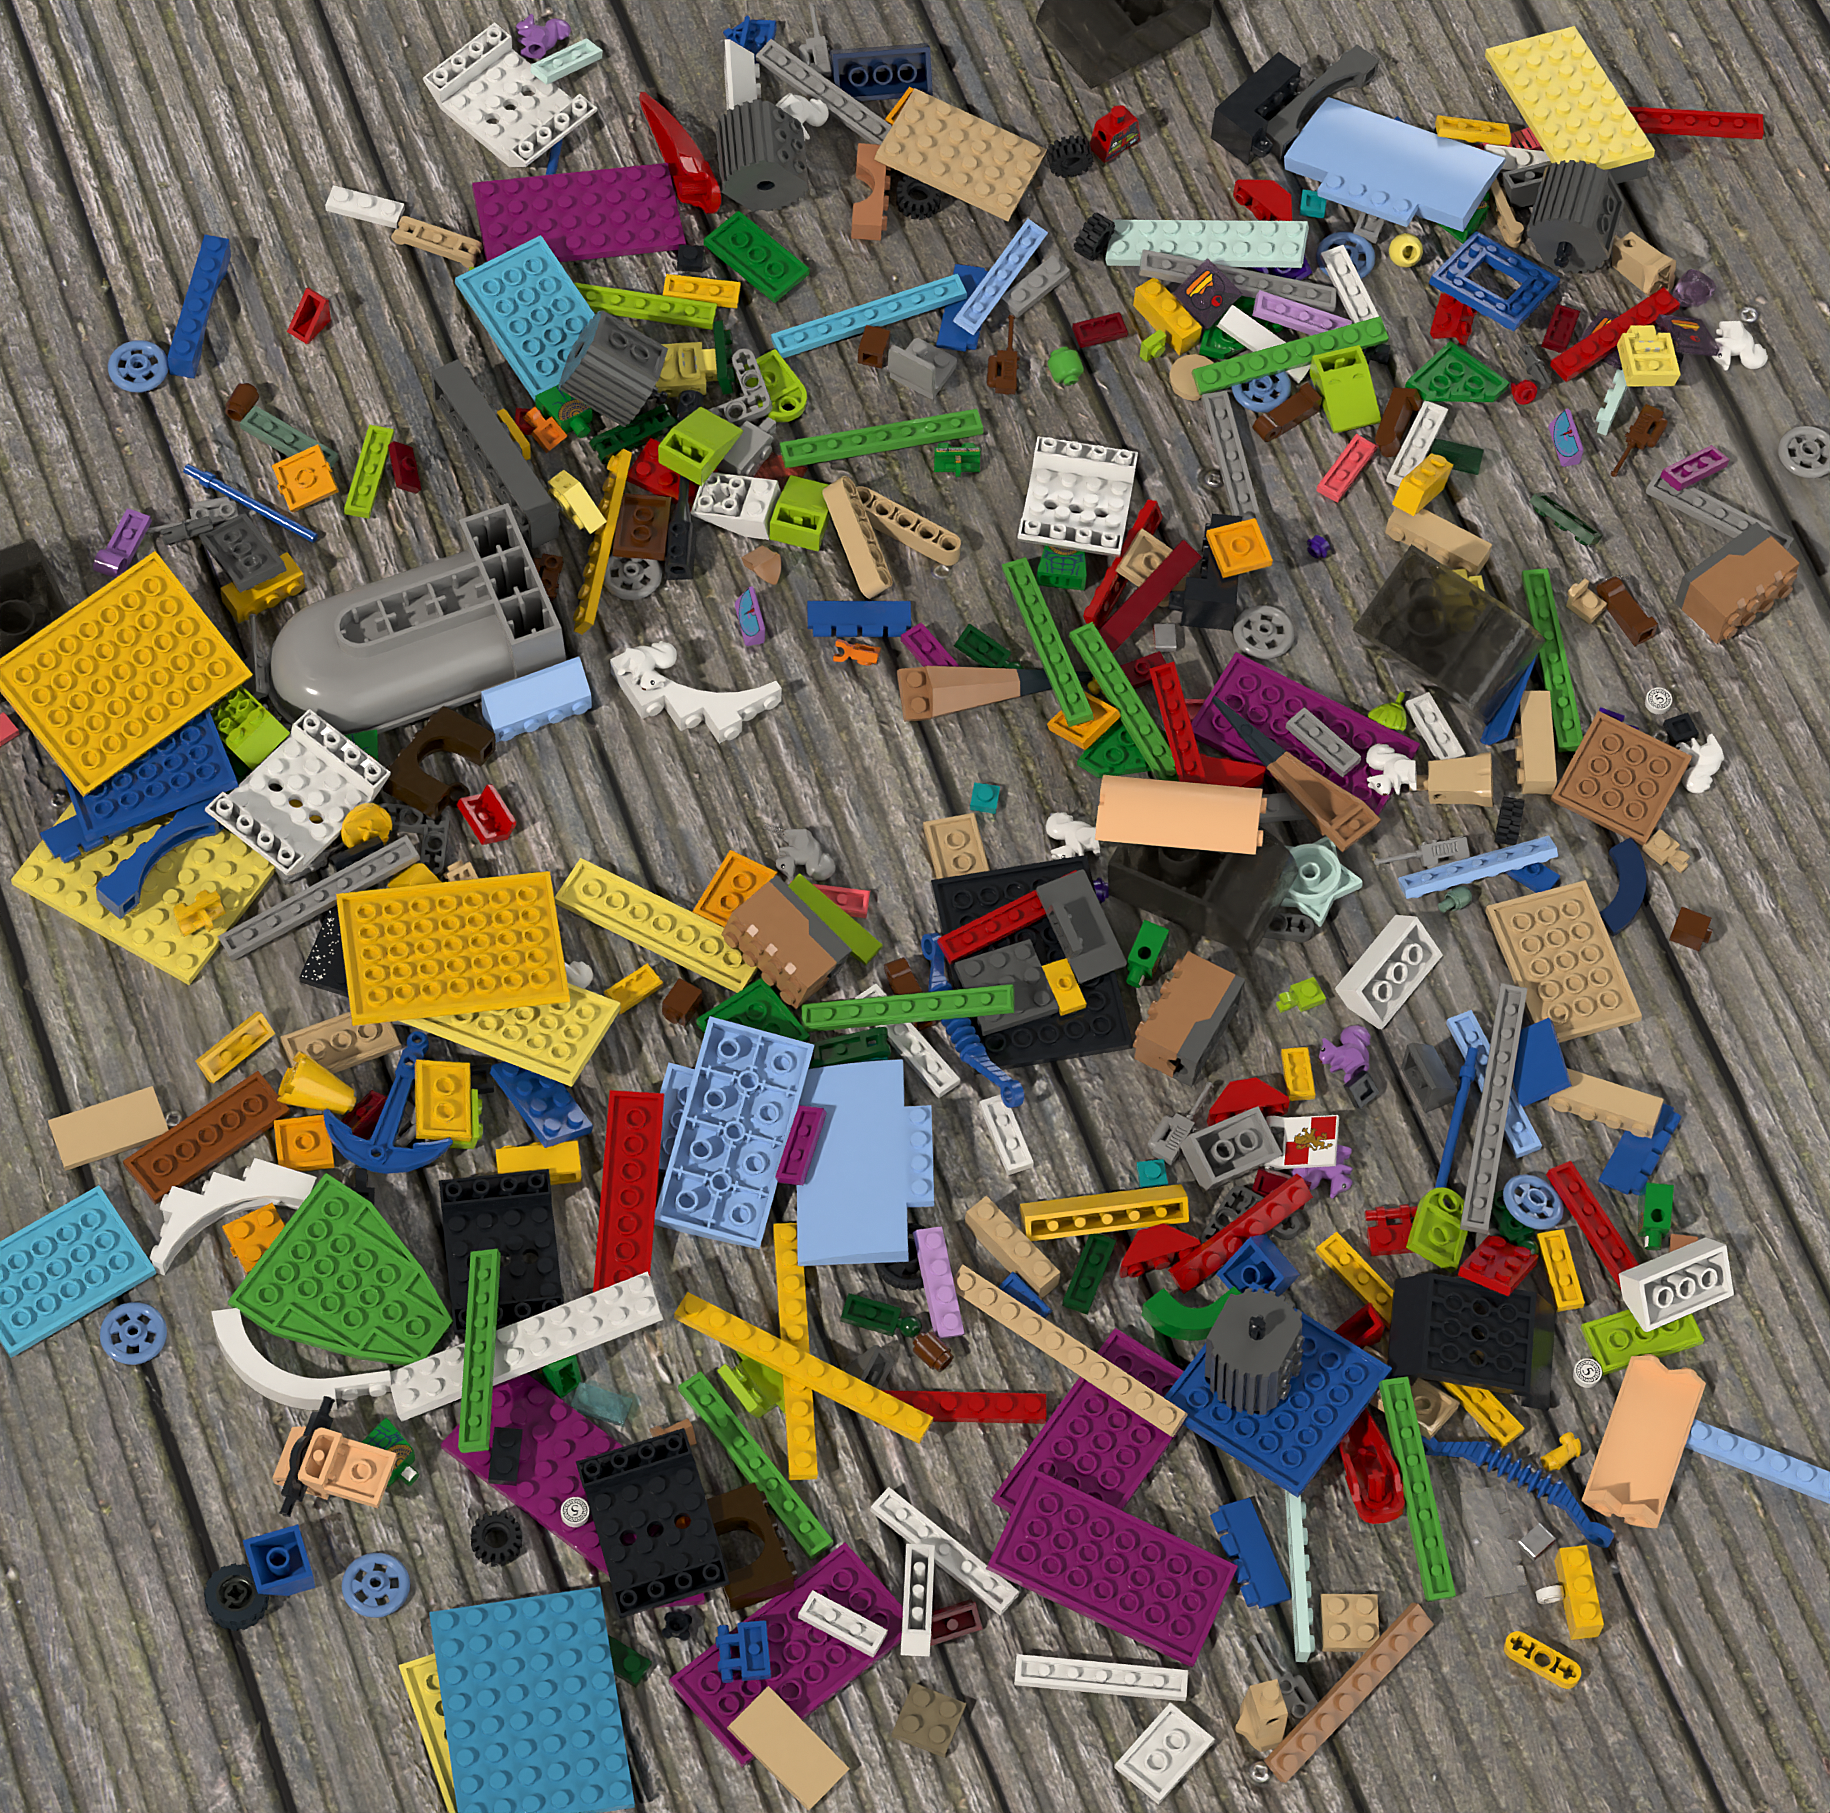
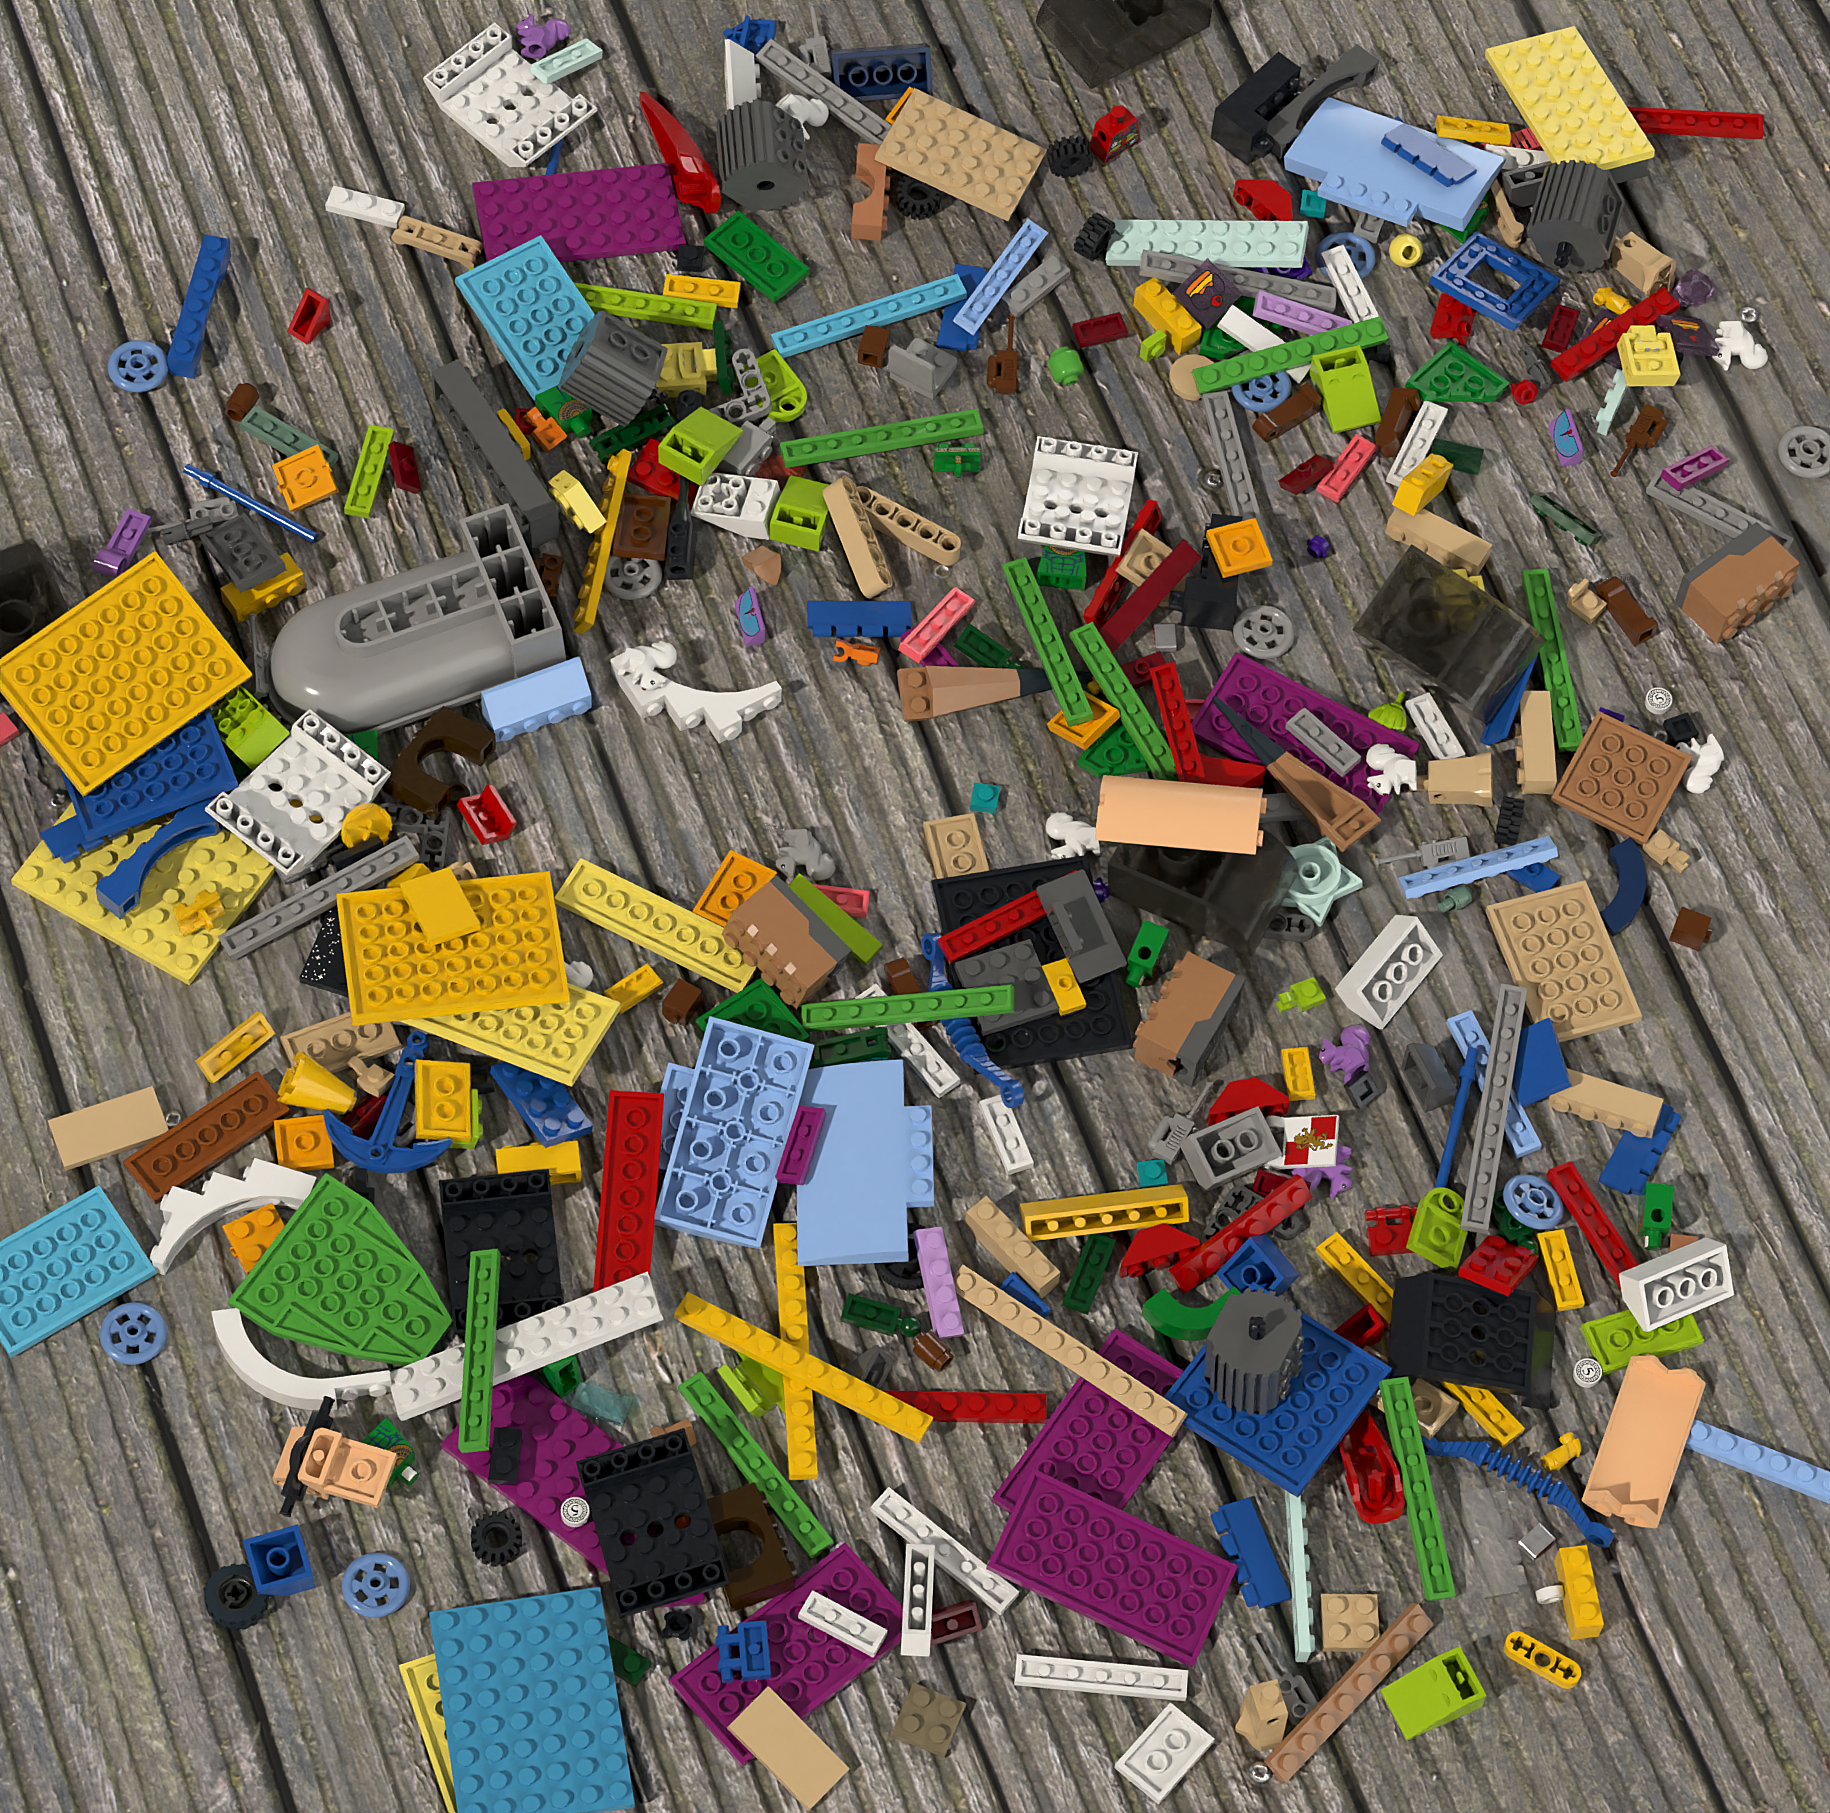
(373, 1079): none -> tan plate
(440, 906): none -> yellow tile
(936, 625): none -> coral tile
(1306, 474): none -> dark red plate
(1427, 155): none -> windscreen
(1434, 1694): none -> lime slope
(1612, 301): none -> yellow arm

